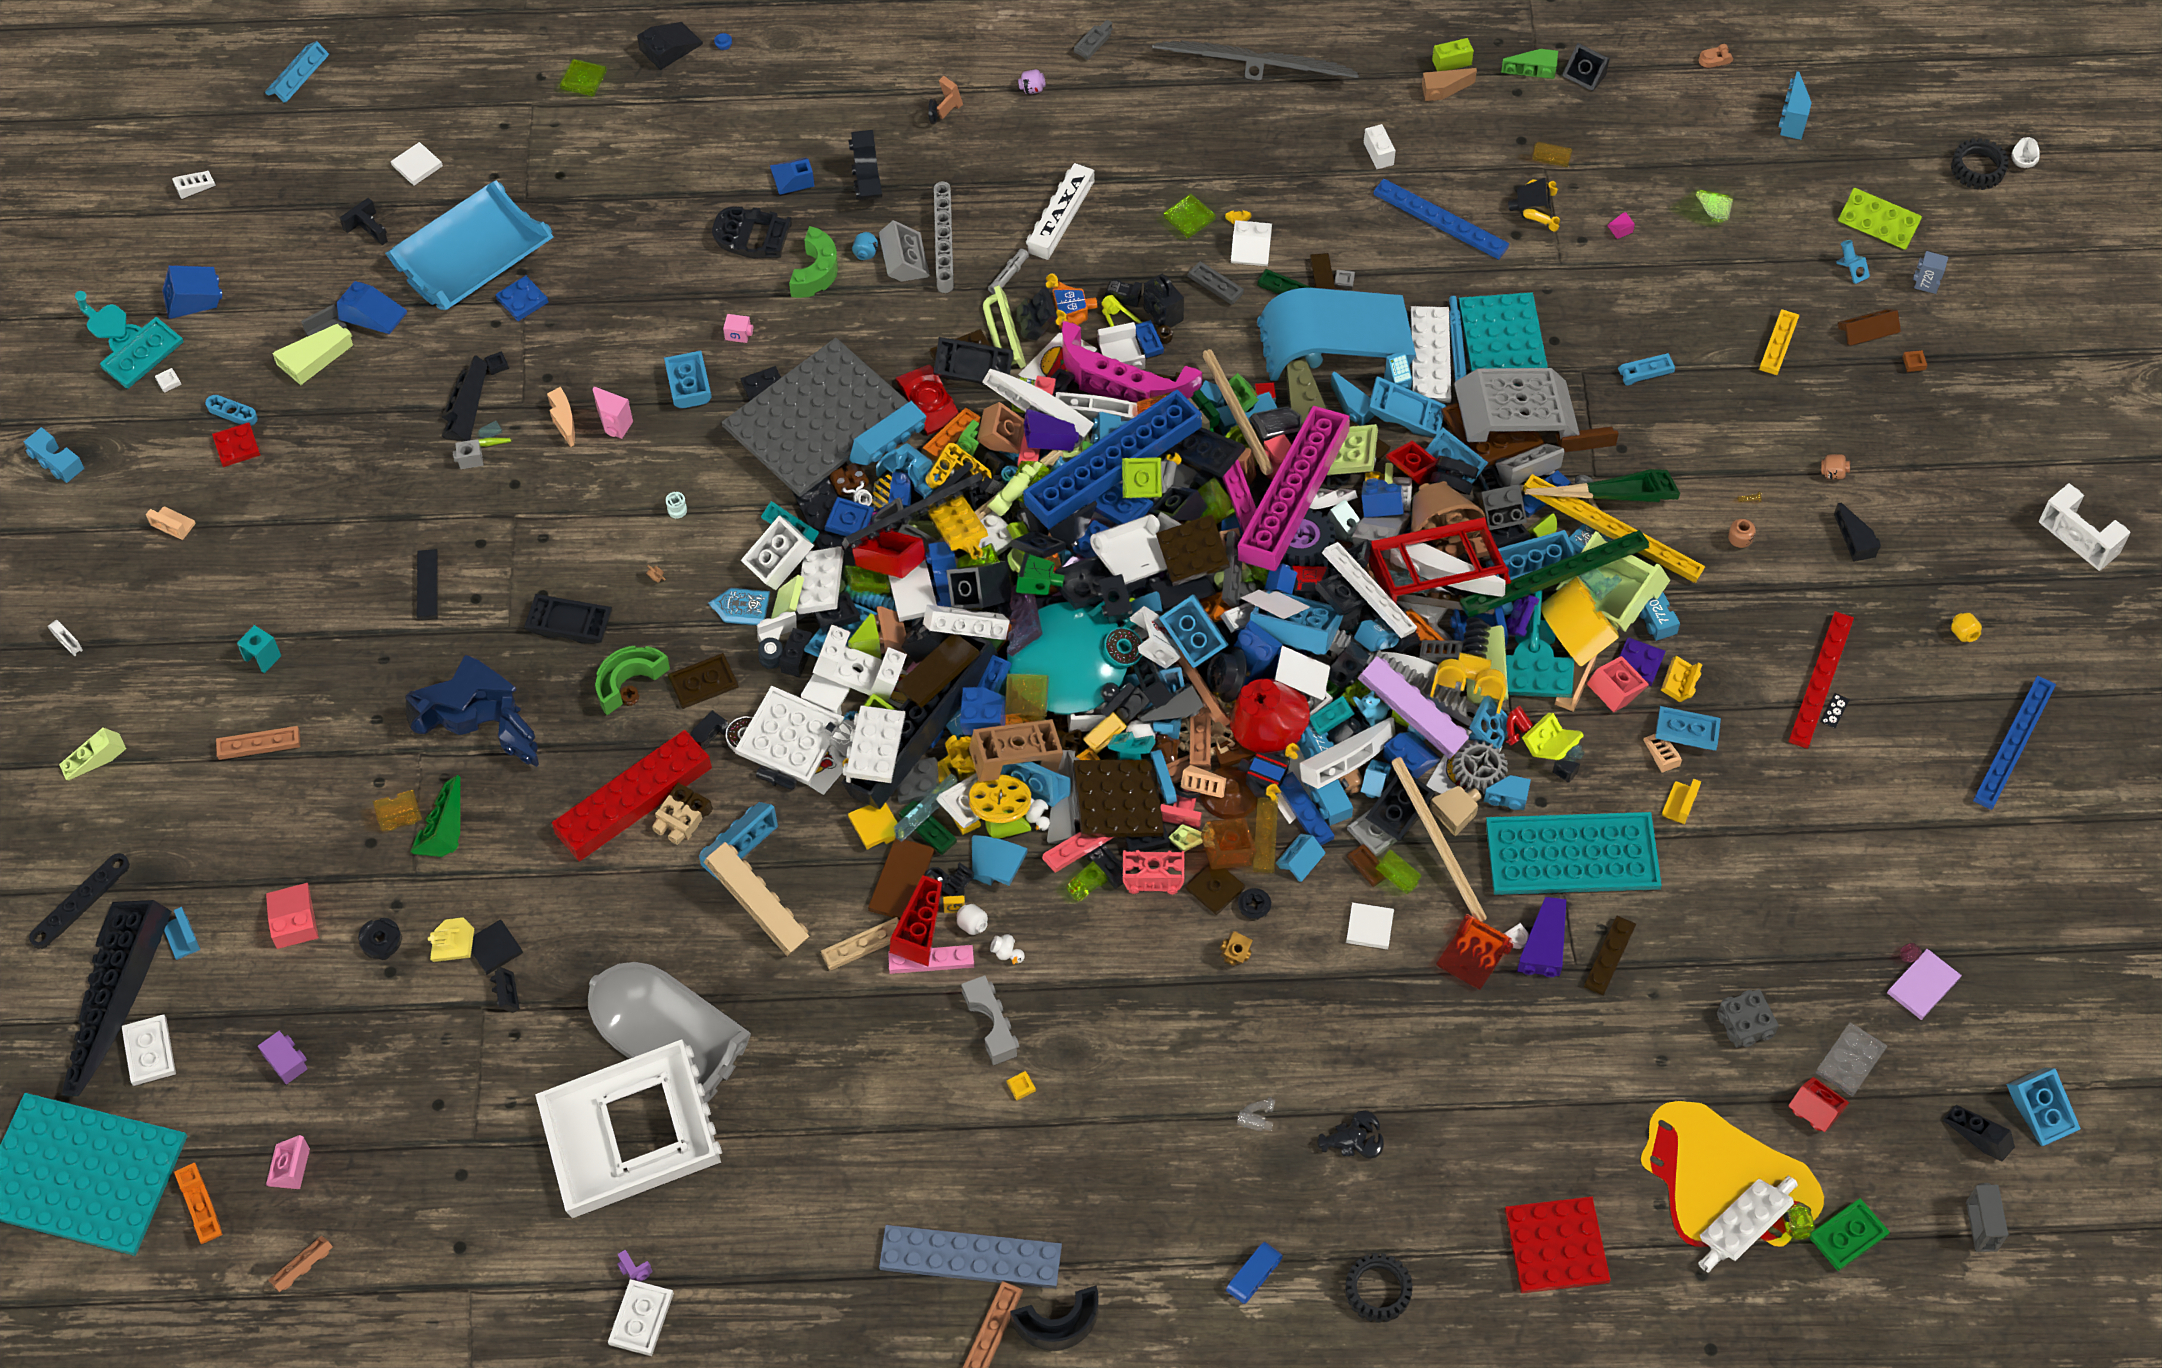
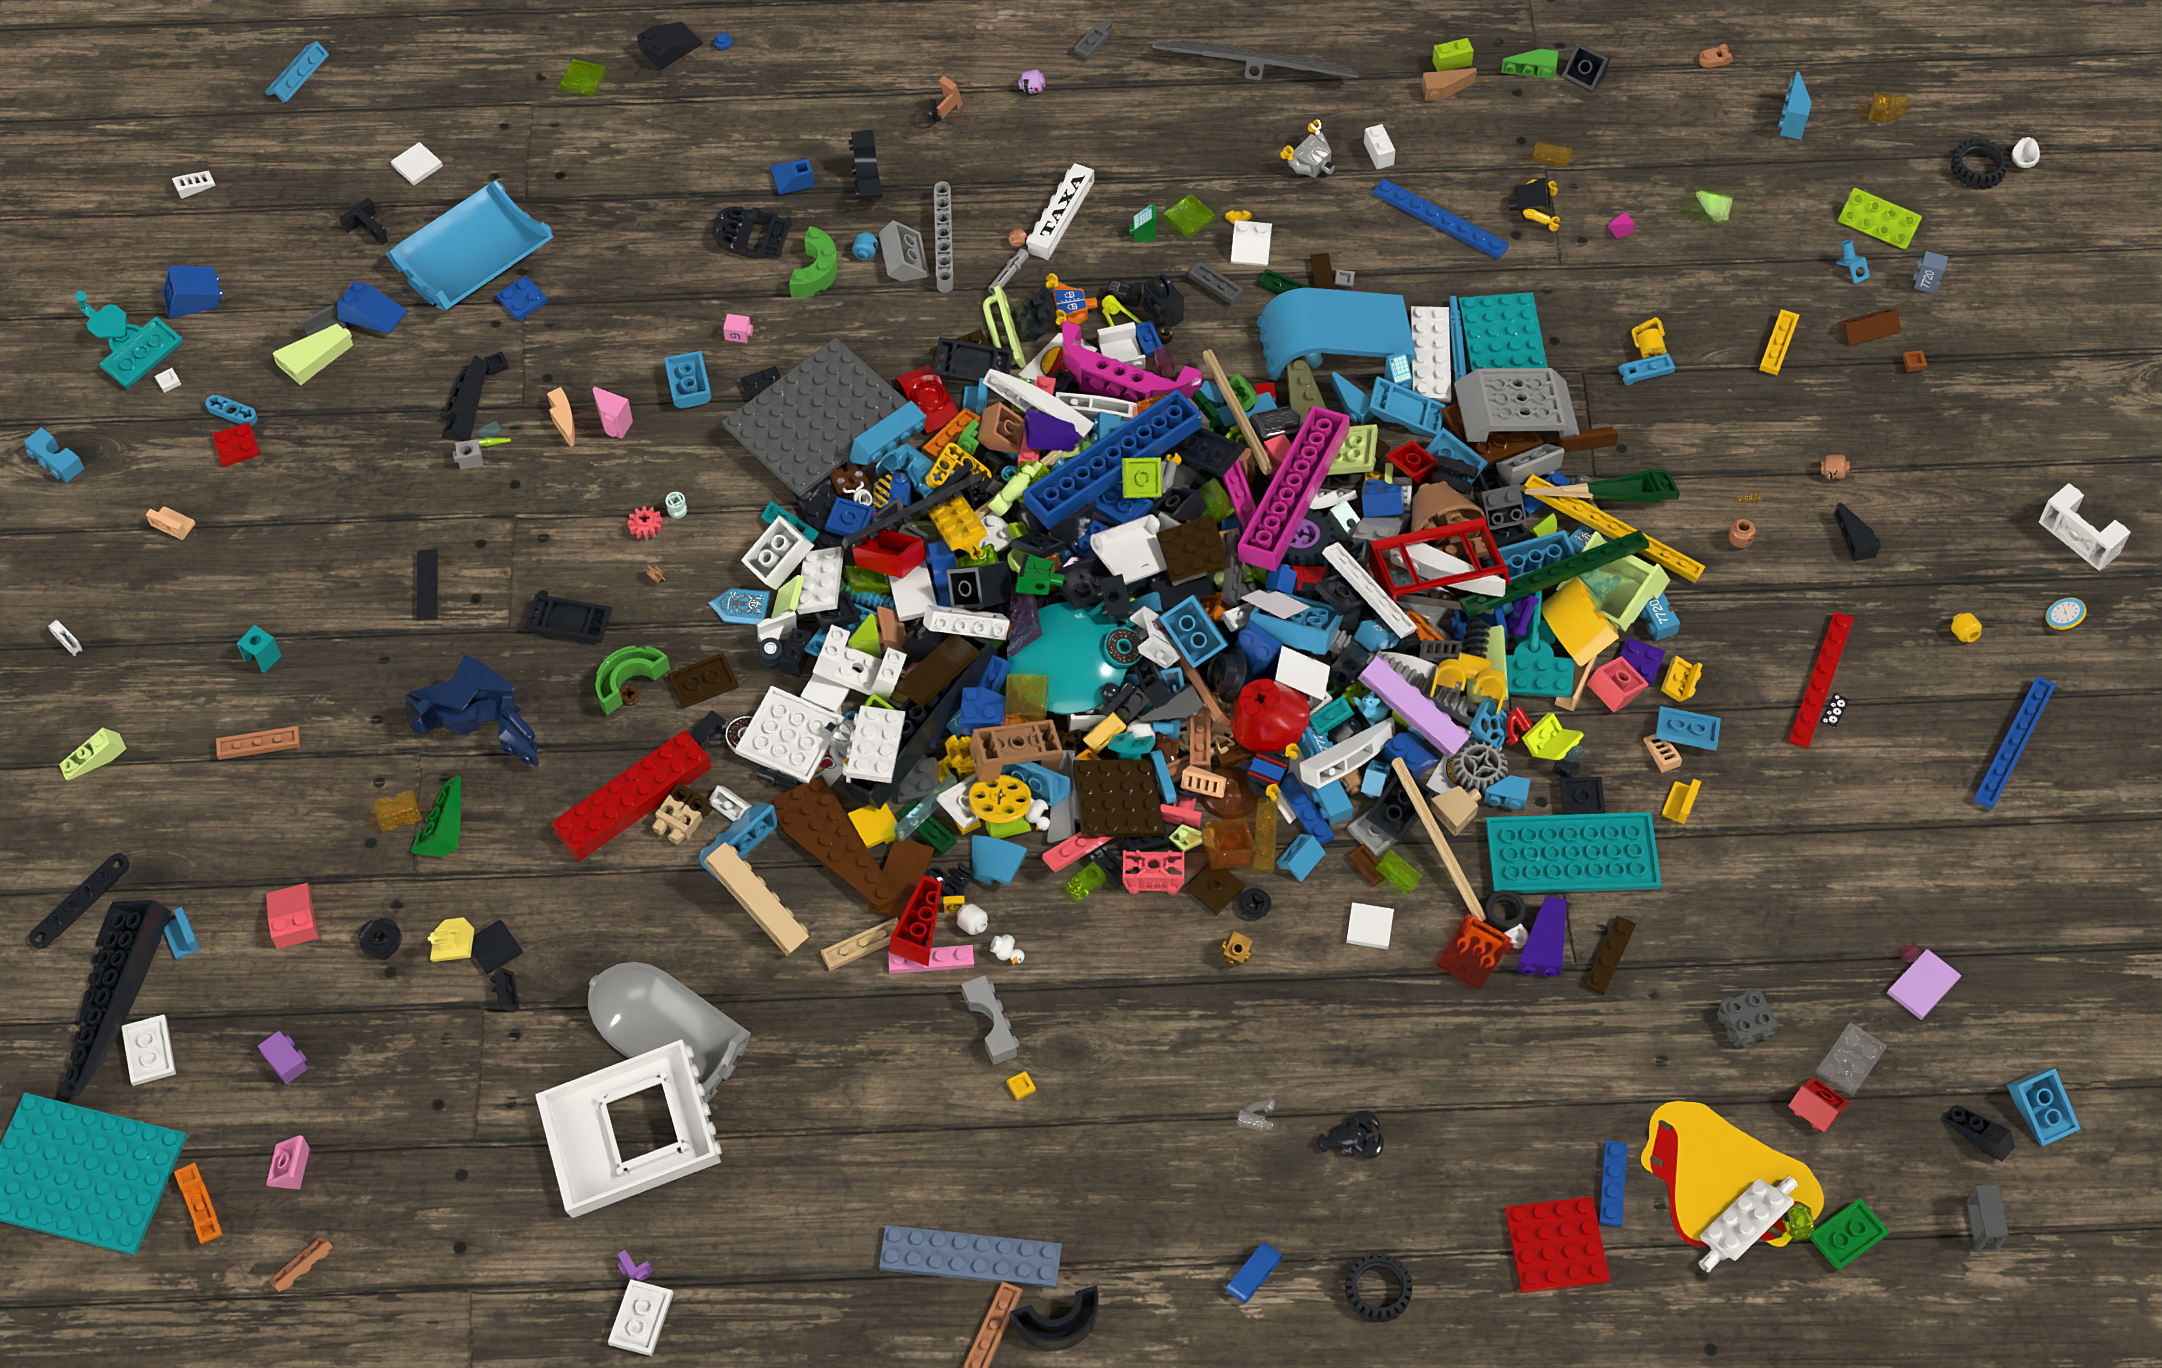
(645, 522): none -> coral gear
(728, 803): none -> white slope
(821, 827): none -> reddish brown wing
(976, 398): none -> dark azure panel
(1017, 238): none -> nougat plate
(1144, 225): none -> green slope
(1164, 363): none -> clear pink arm
(1311, 155): none -> light grey torso
(1505, 896): none -> black tyre
(1582, 795): none -> black plate
(1613, 1184): none -> blue plate
(1650, 340): none -> yellow piece
(1887, 107): none -> clear yellow slope
(2065, 613): none -> piece

